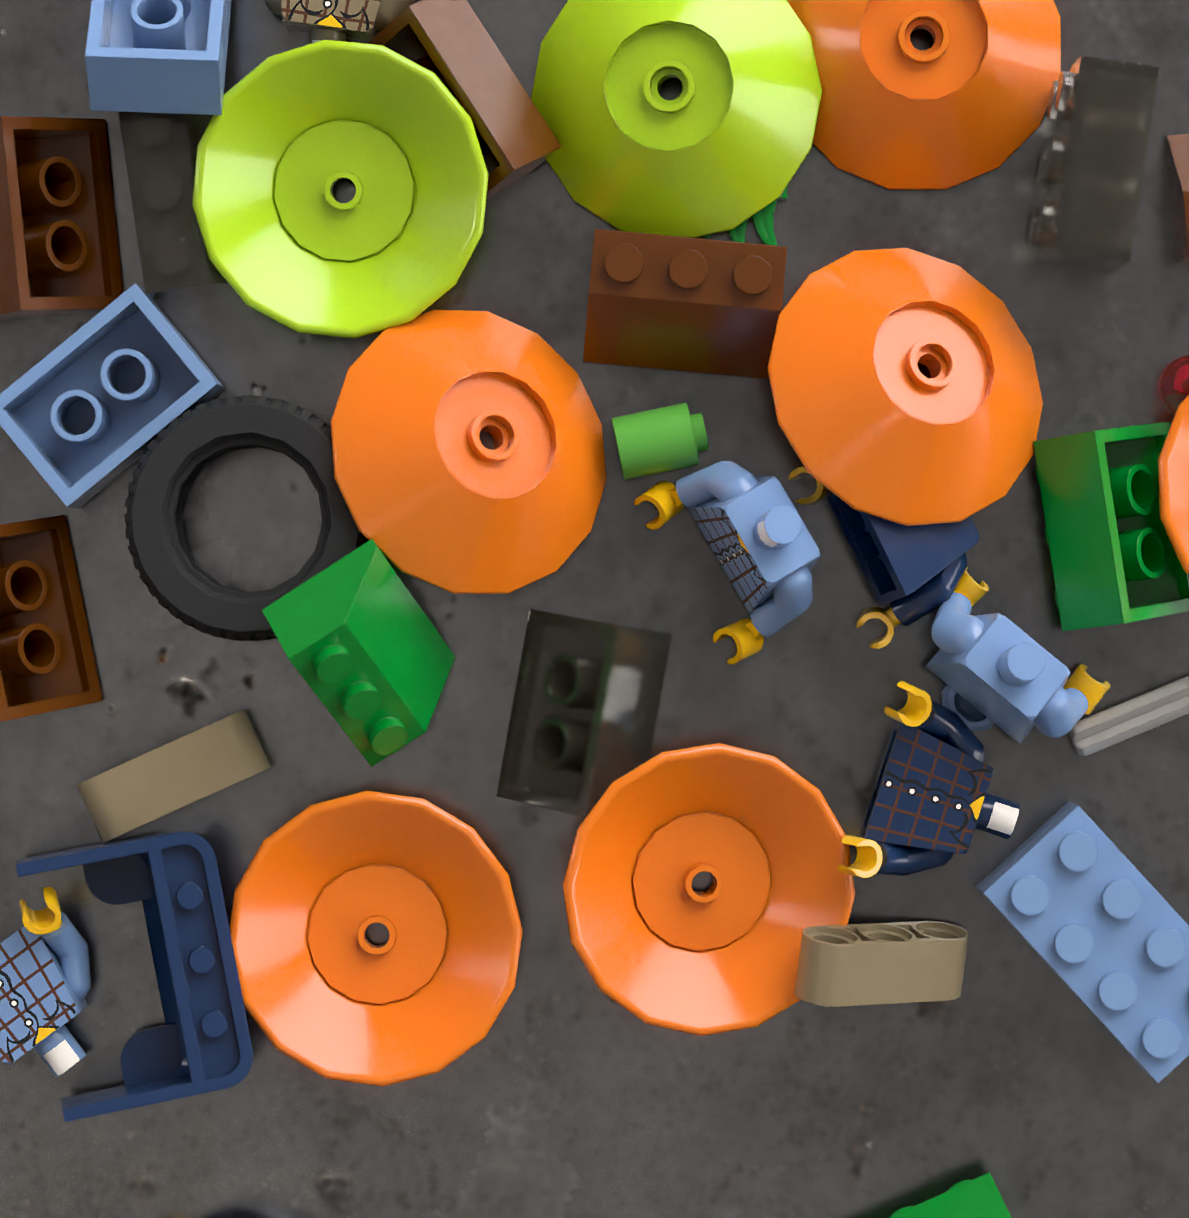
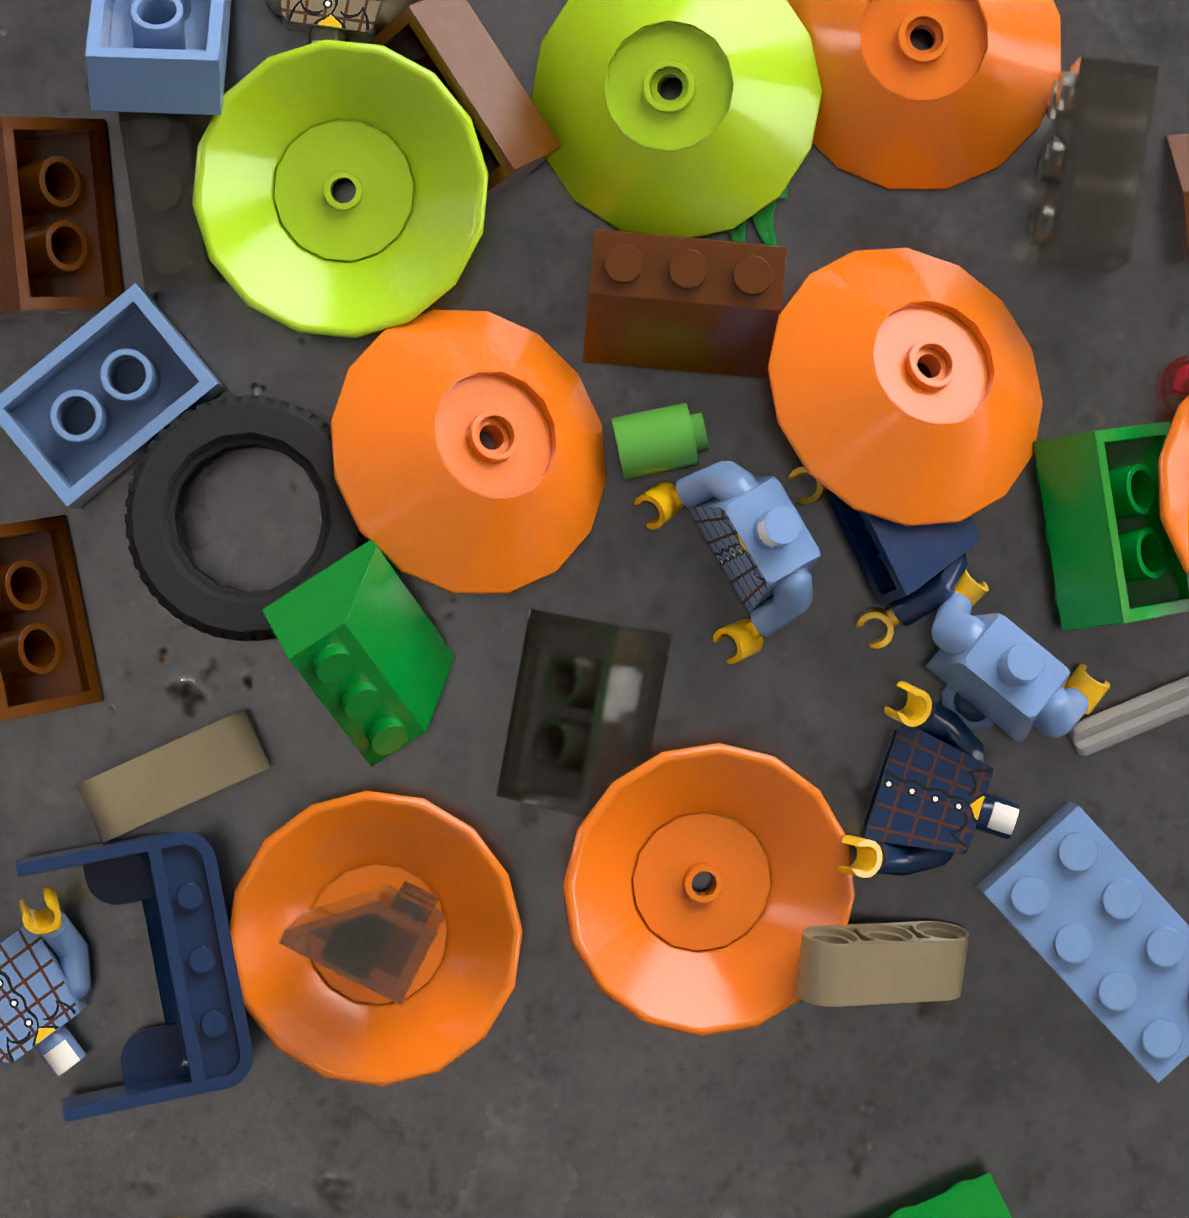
(371, 936): none -> clear smoke slope

